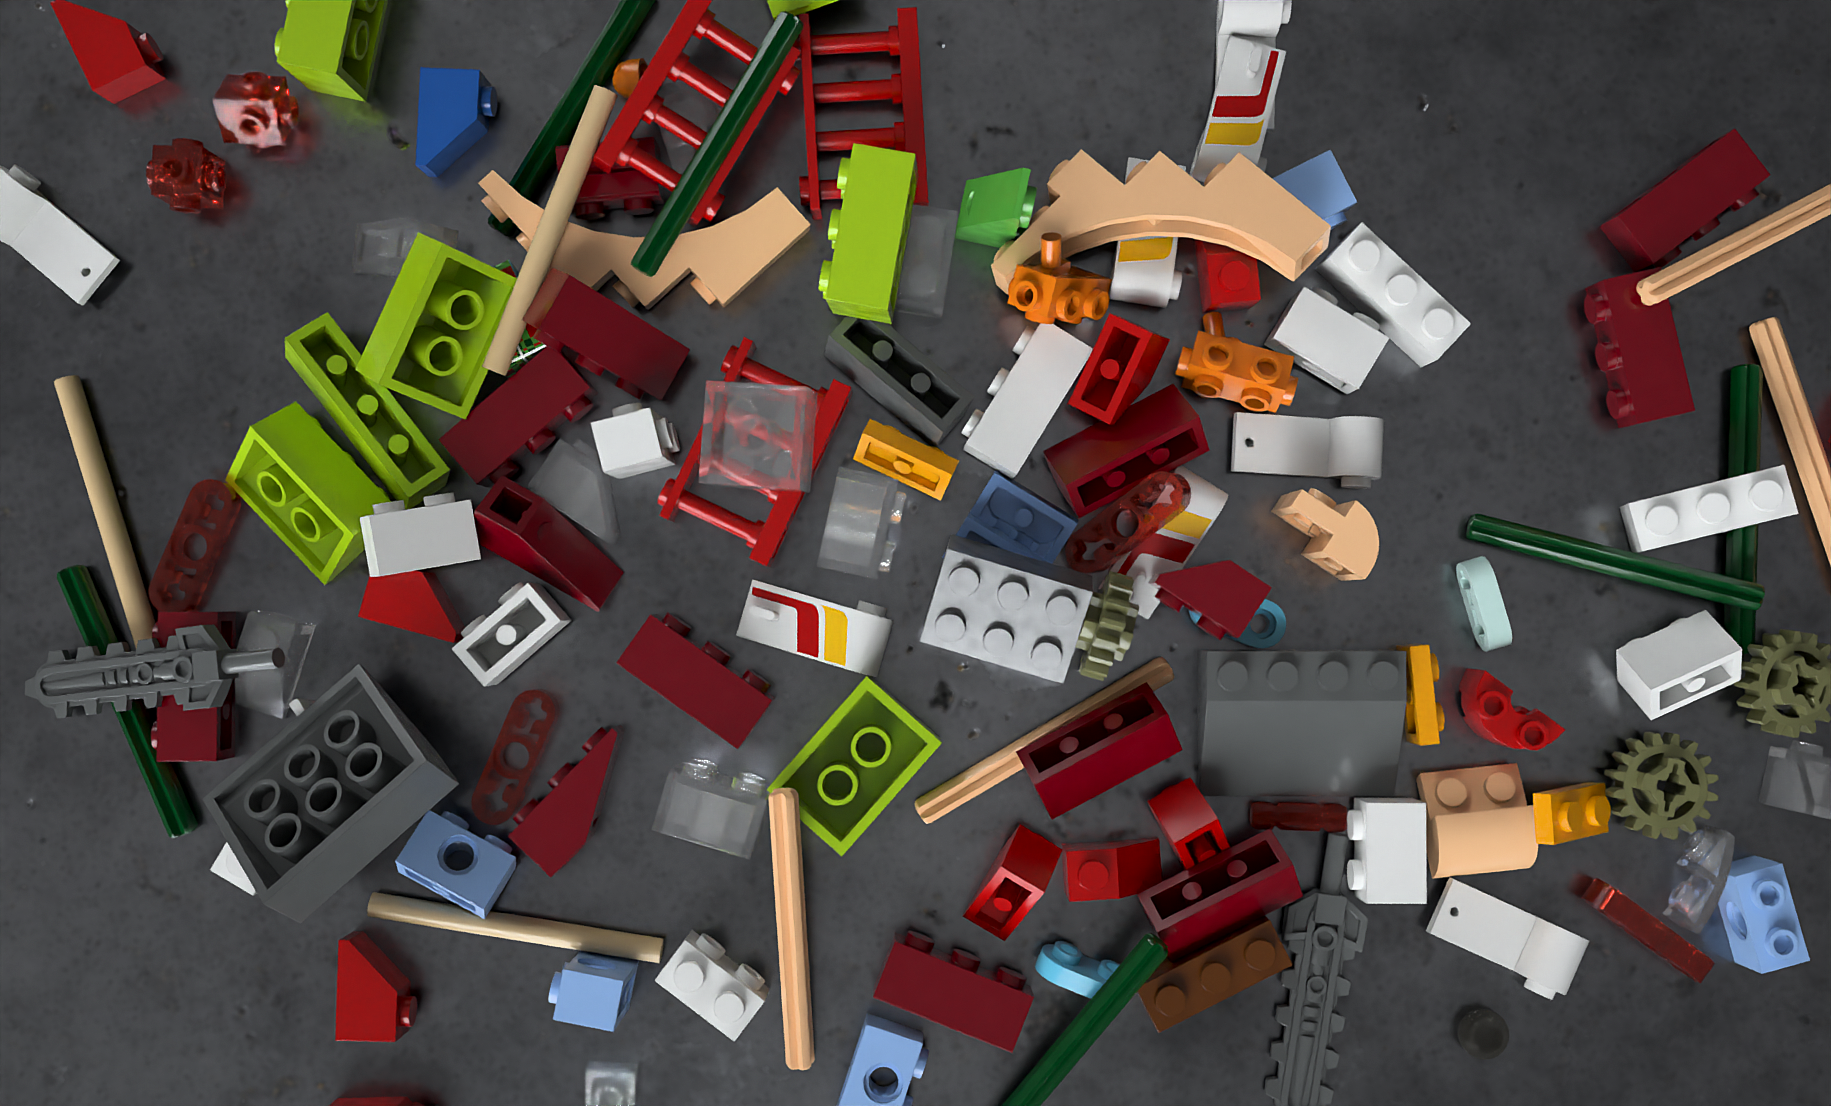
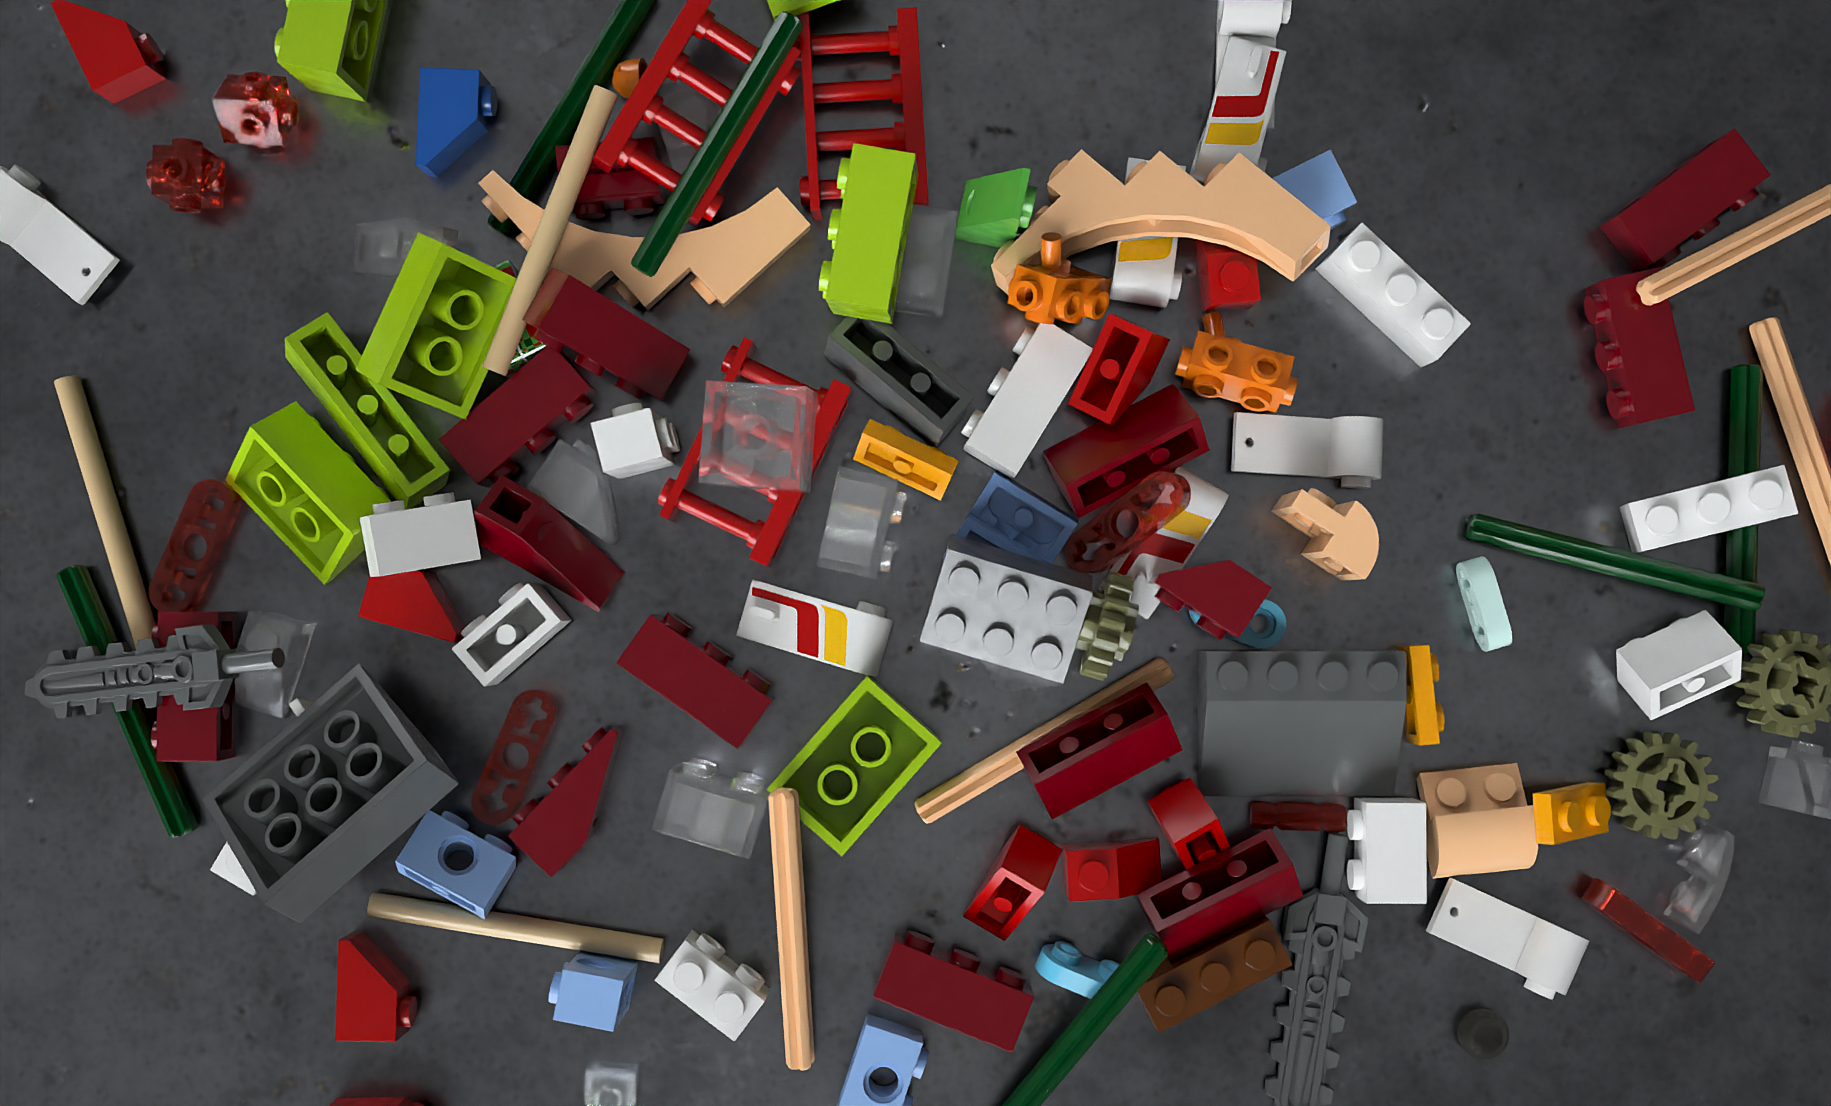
(1327, 339): white brick -> none
(1493, 718): red cylinder -> none
(1761, 916): light blue brick -> none

